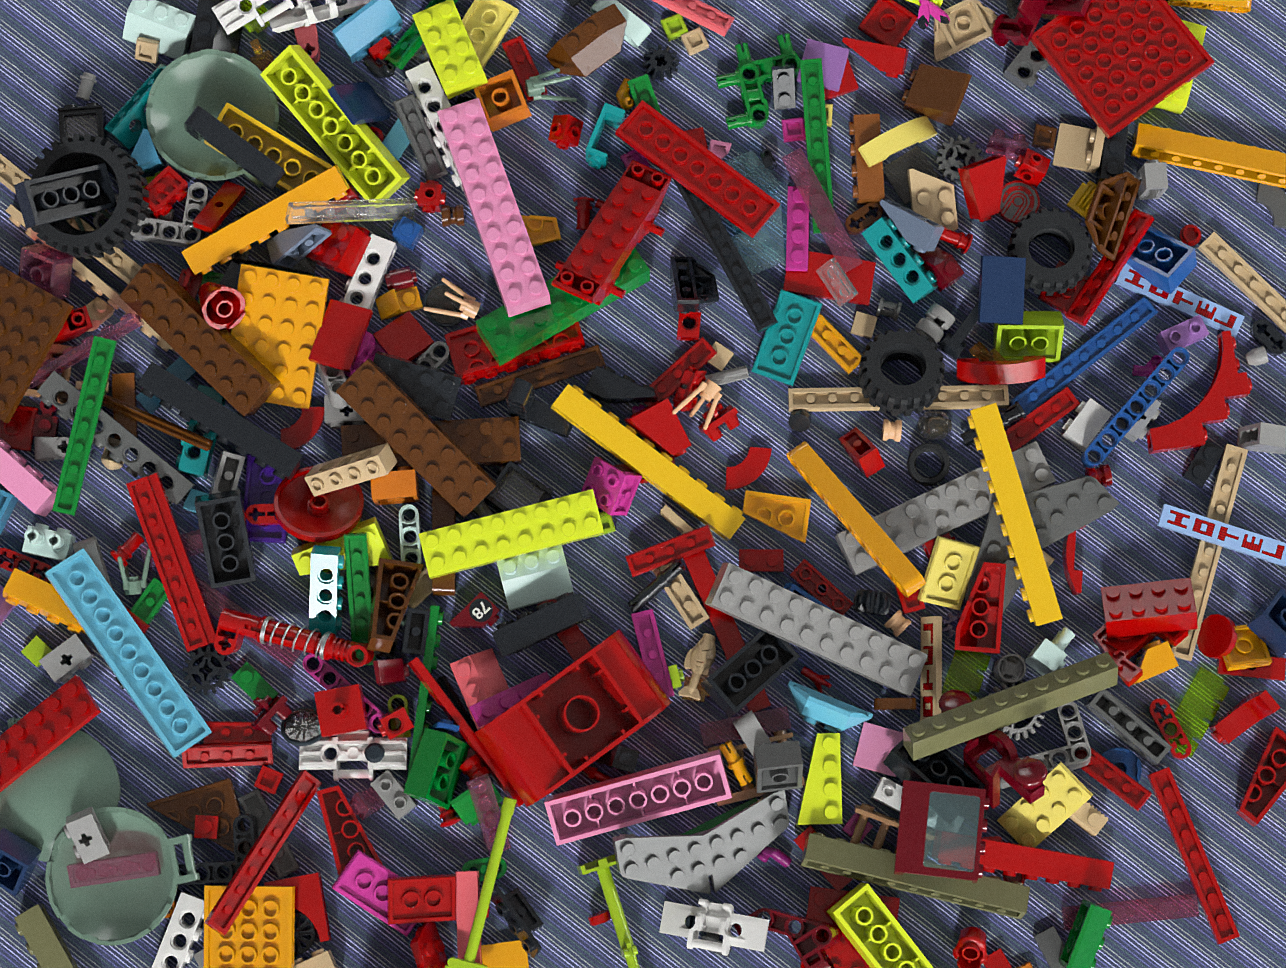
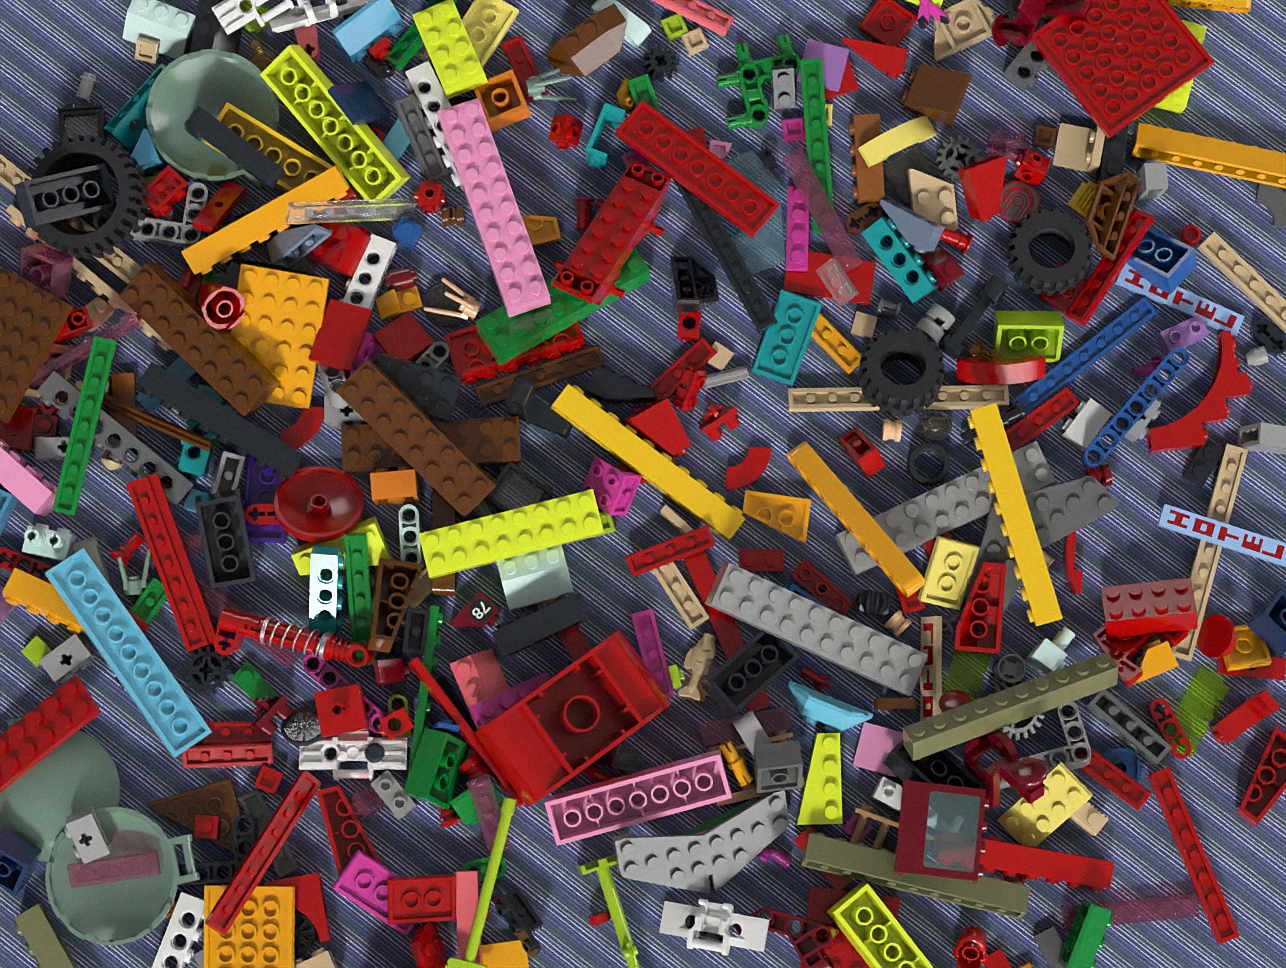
(351, 469): tan brick -> none
(663, 580): black pin -> none
(709, 391): light nougat plant -> none
(799, 420): black tile -> none
(1001, 290): dark blue tile -> none

